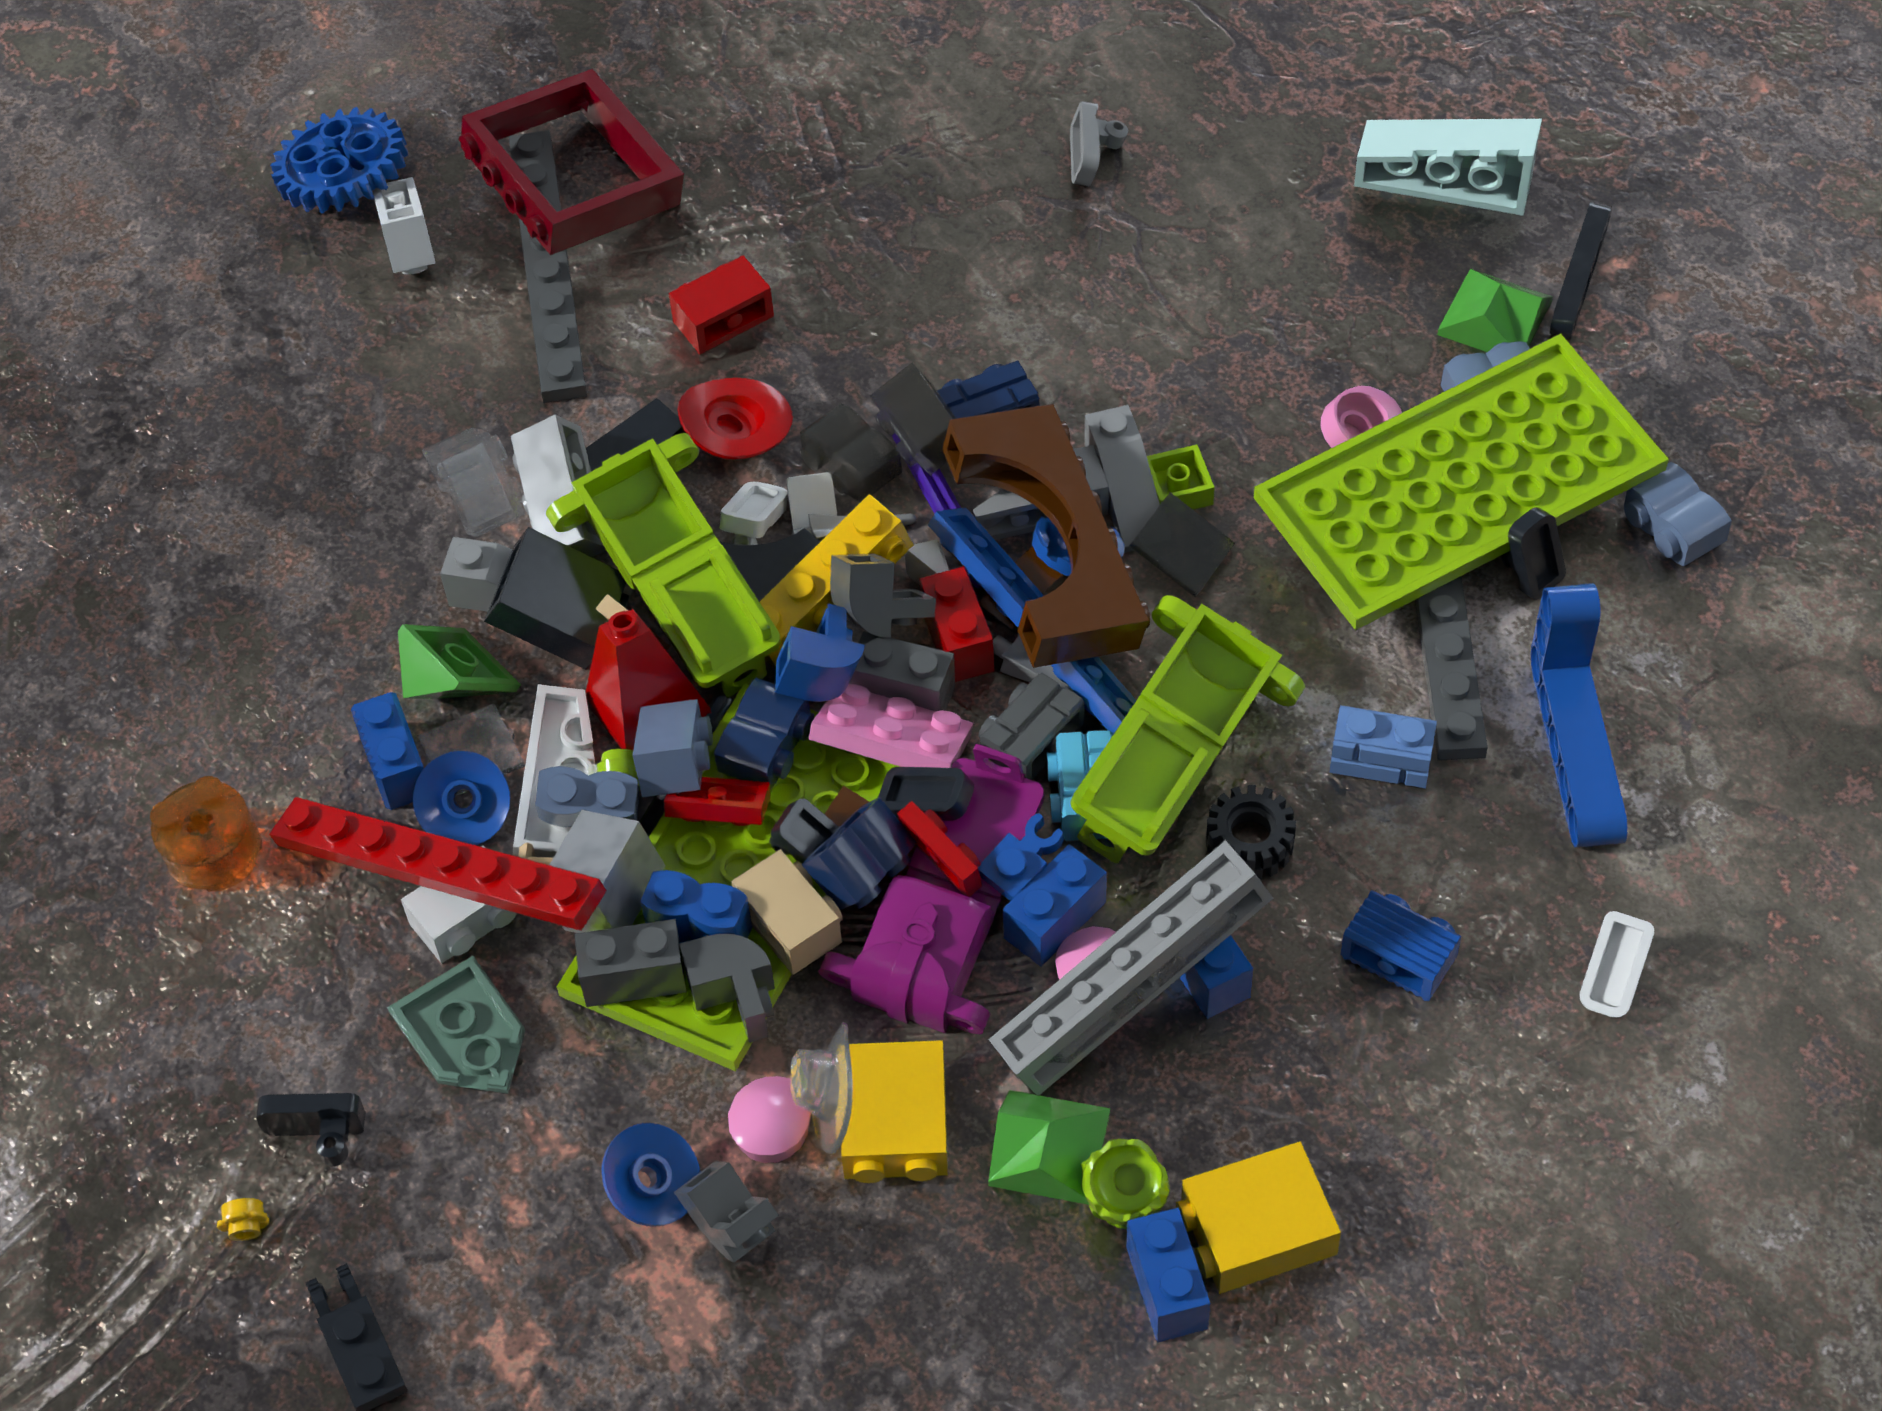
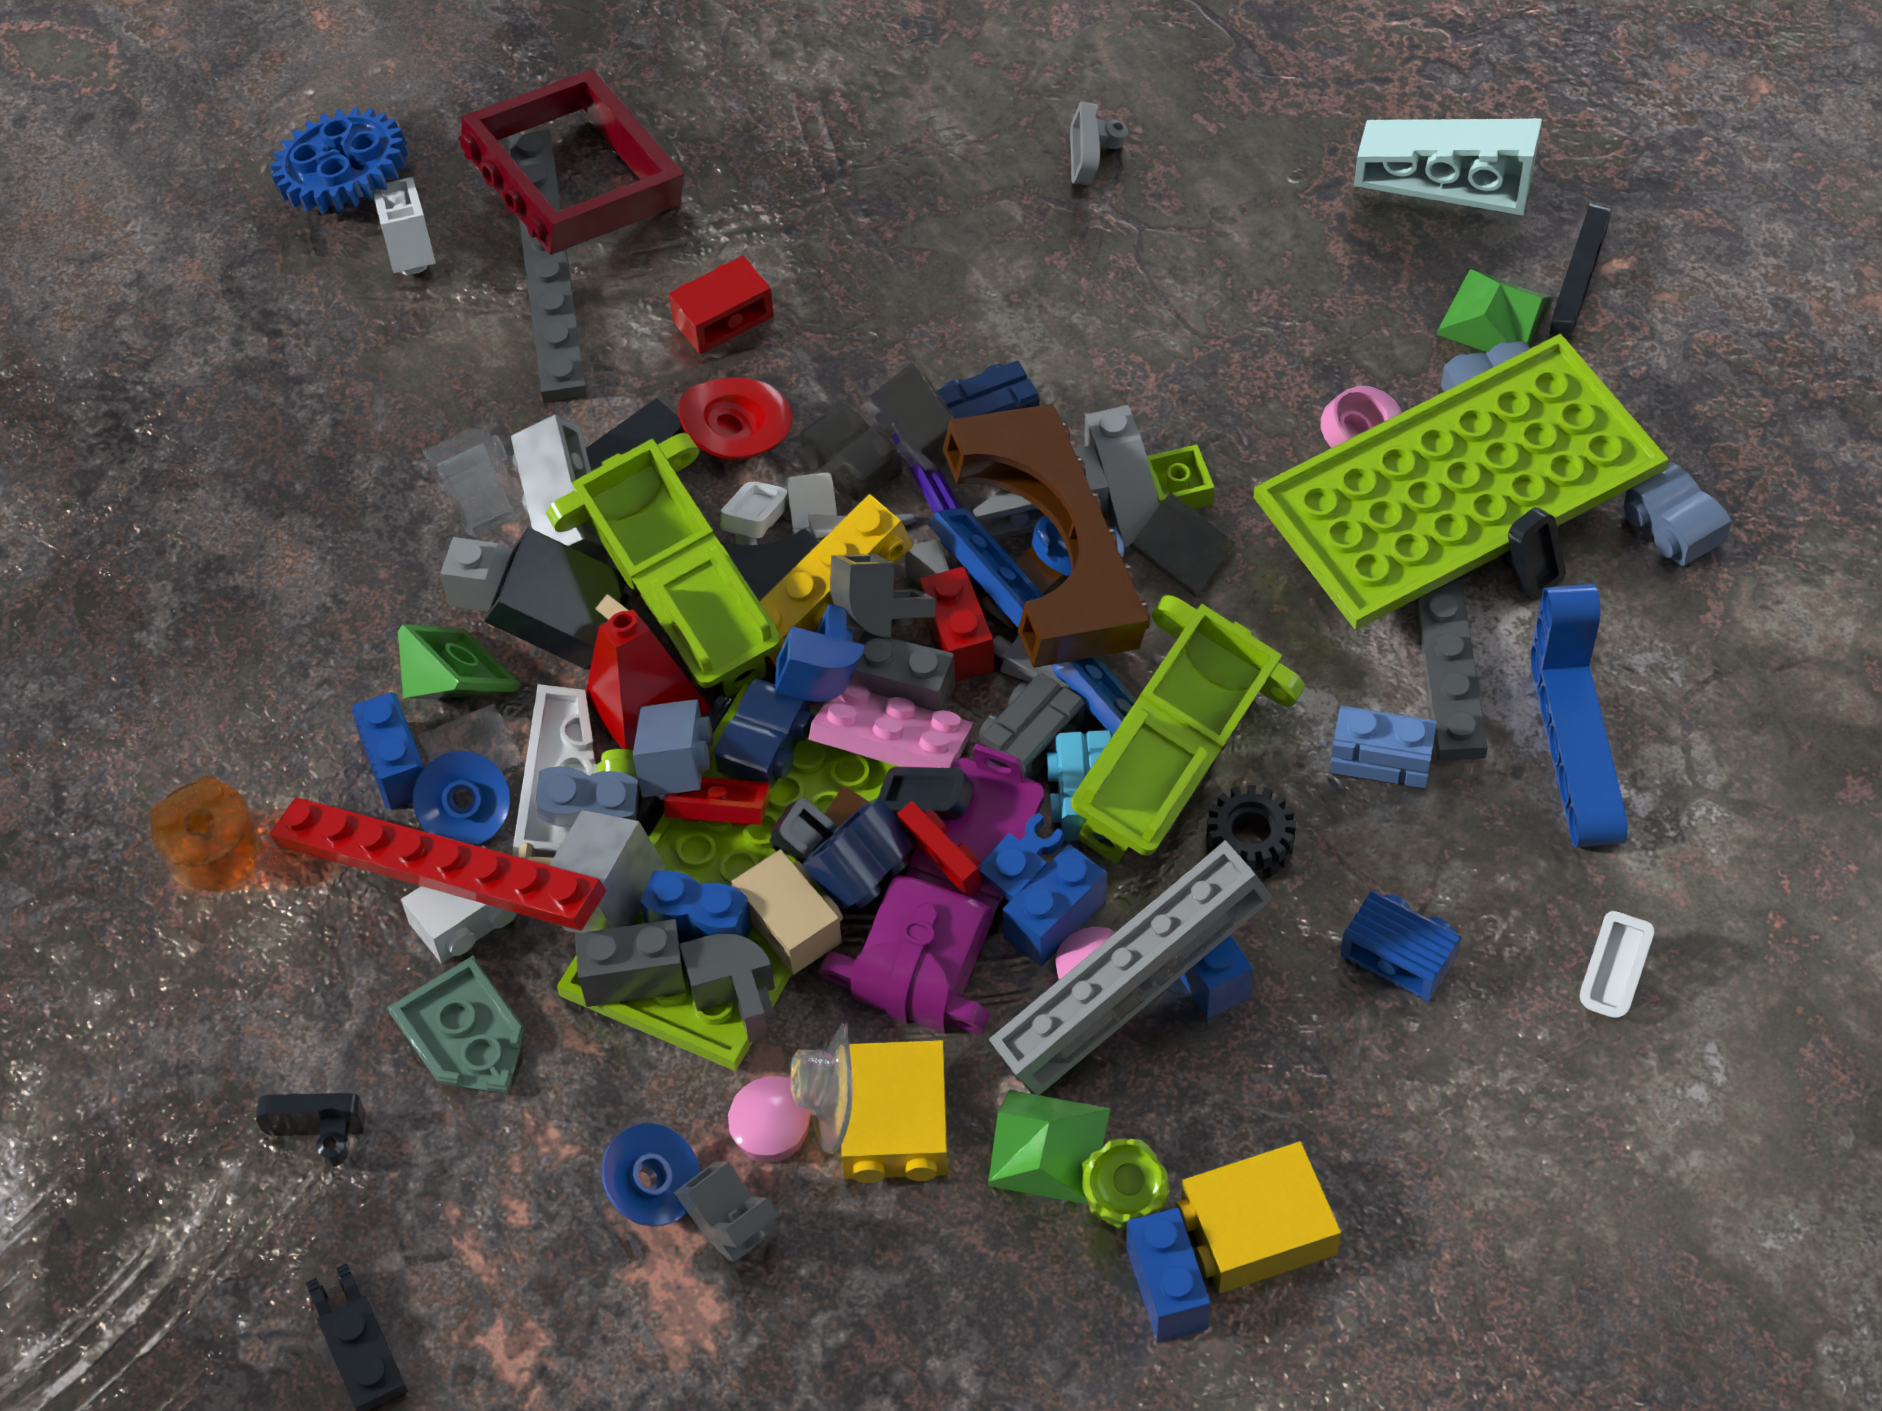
(243, 1218): yellow plate -> none

